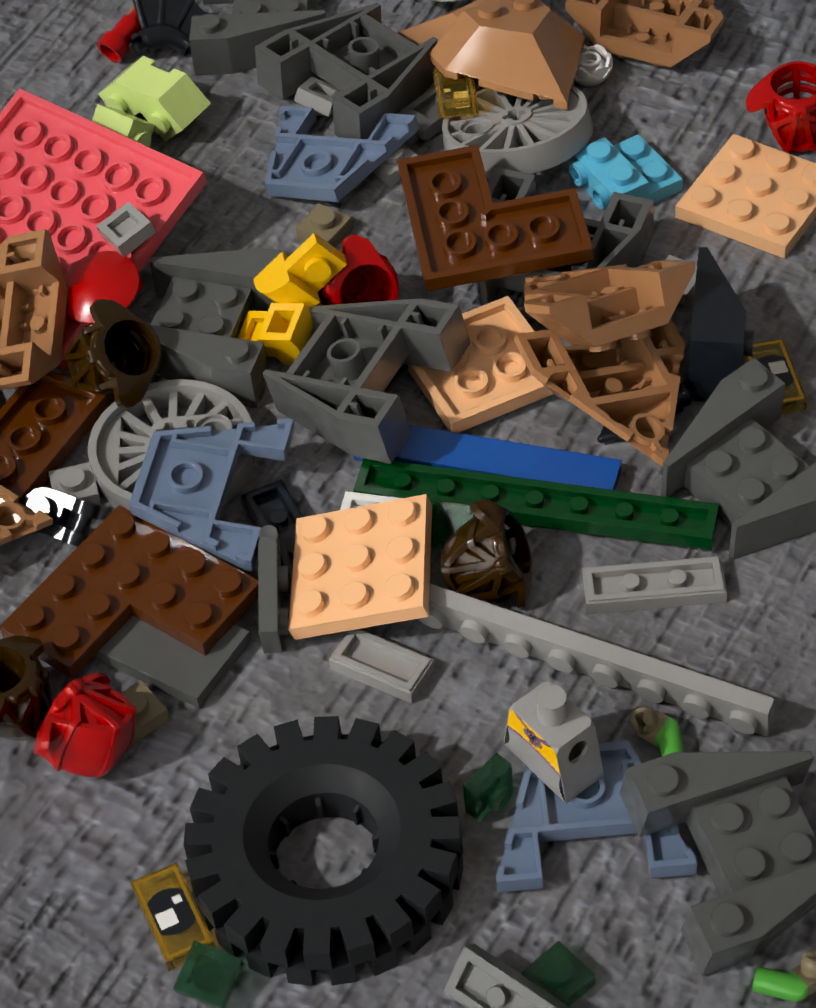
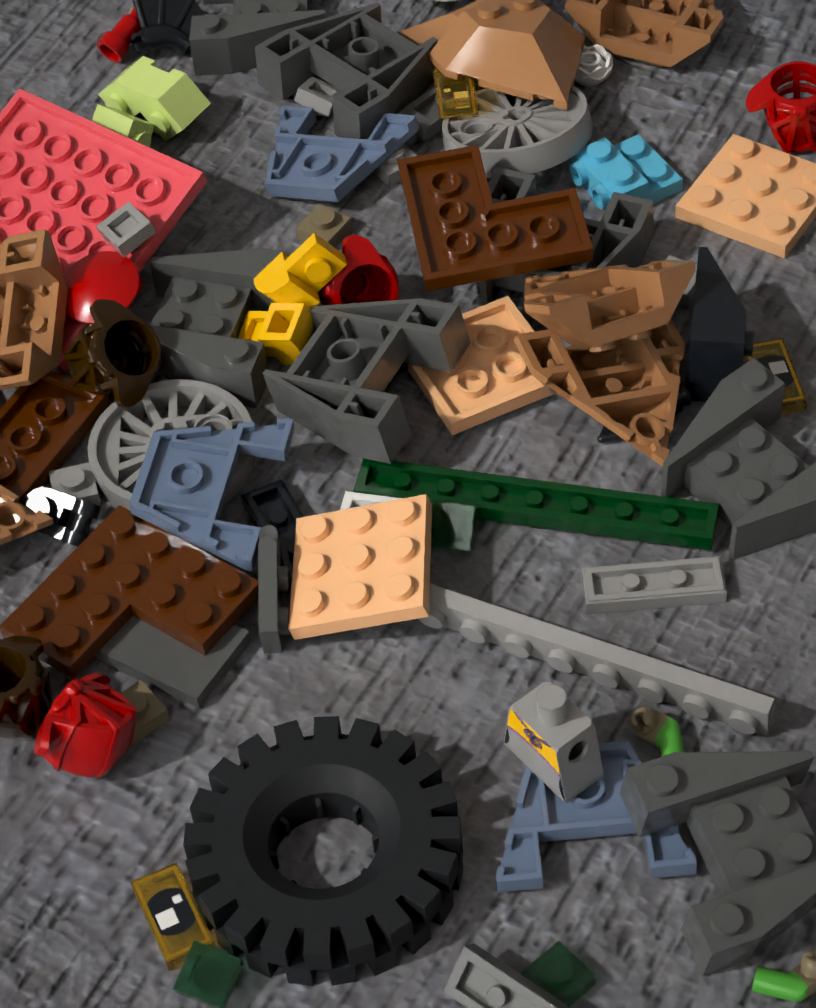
(382, 664): light grey tile -> none
(481, 559): dark brown piece -> none
(488, 788): clear green plate -> none
(507, 458): blue tile -> none

